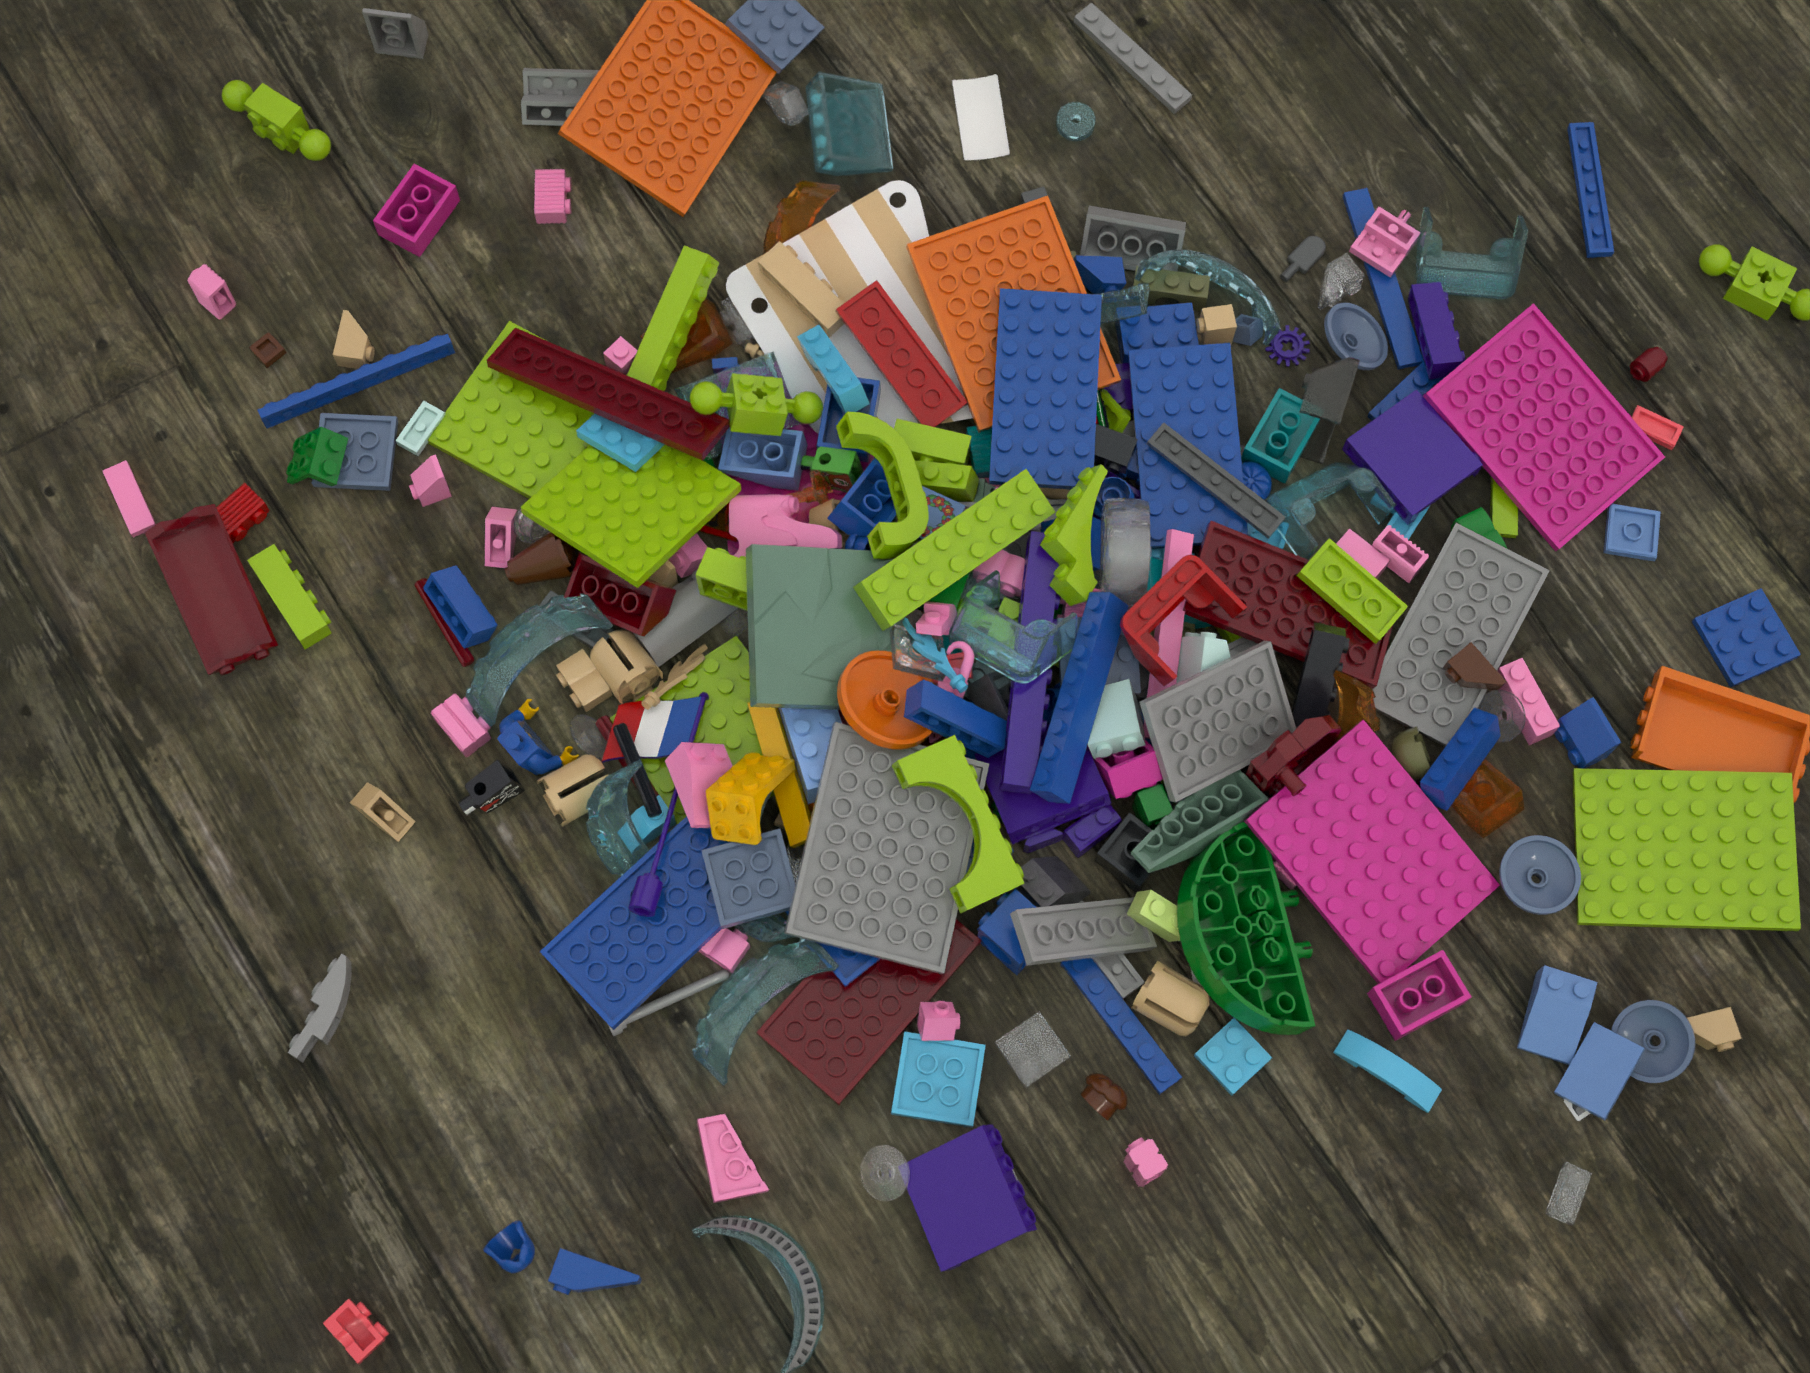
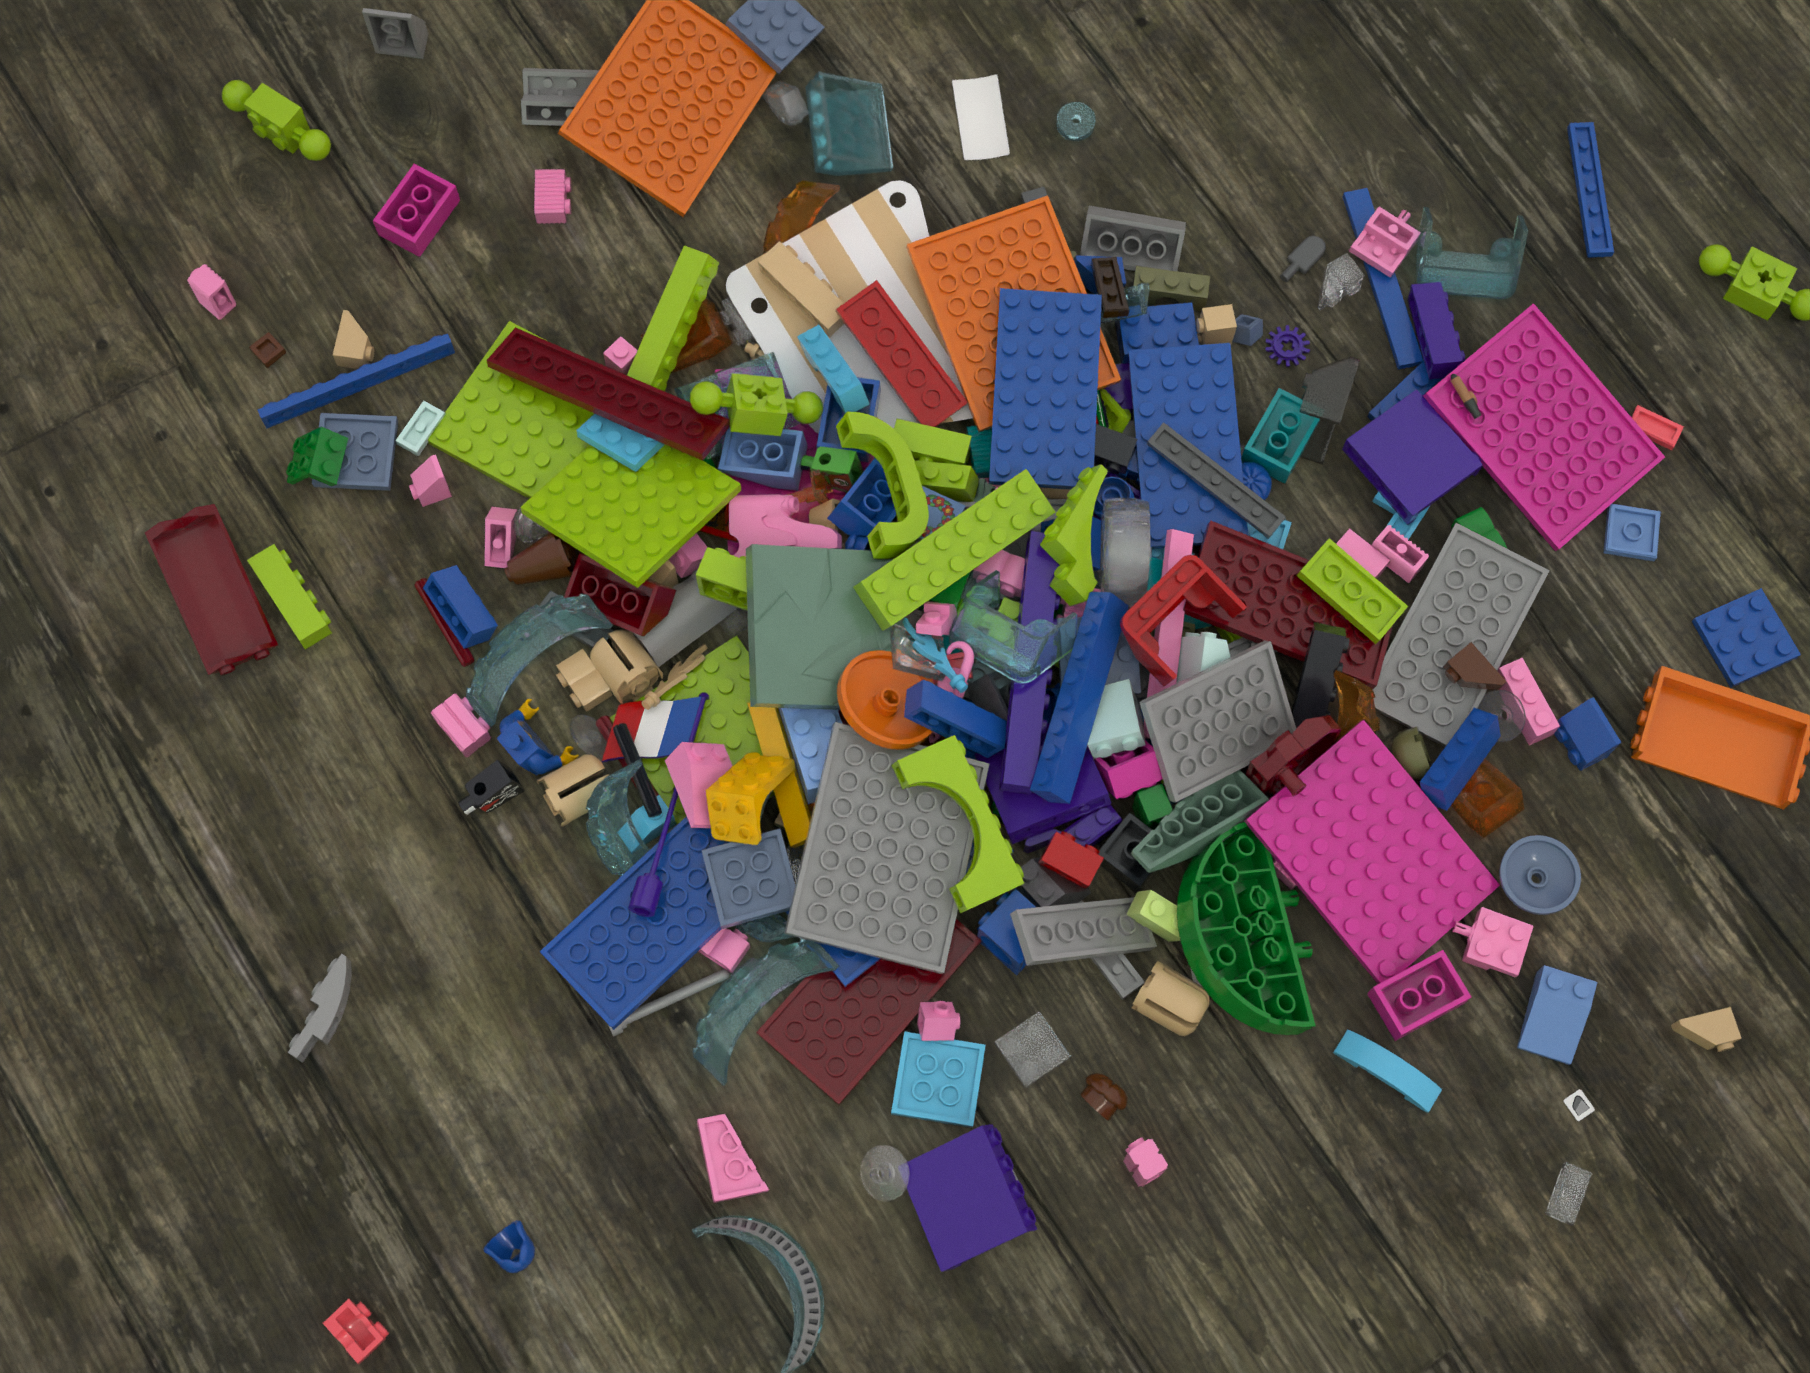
(129, 498): bright pink tile -> none
(242, 511): red brick -> none
(382, 811): tan slope -> none
(584, 1274): blue slope -> none
(723, 363): blue tile -> none
(1071, 859): none -> red brick
(1110, 286): none -> dark brown tile
(1122, 1023): blue plate -> none
(1132, 58): light grey plate -> none
(1223, 275): clear light blue windscreen -> none
(1232, 1056): medium azure plate -> none
(1298, 499): clear light blue windscreen -> none
(1356, 335): sand blue dish -> none
(1466, 396): none -> piece
(1495, 941): none -> bright pink plate
(1503, 512): lime tile -> none
(1599, 1071): medium blue tile -> none
(1648, 364): dark red brick -> none
(1677, 1045): sand blue dish -> none
(1686, 849): lime plate -> none

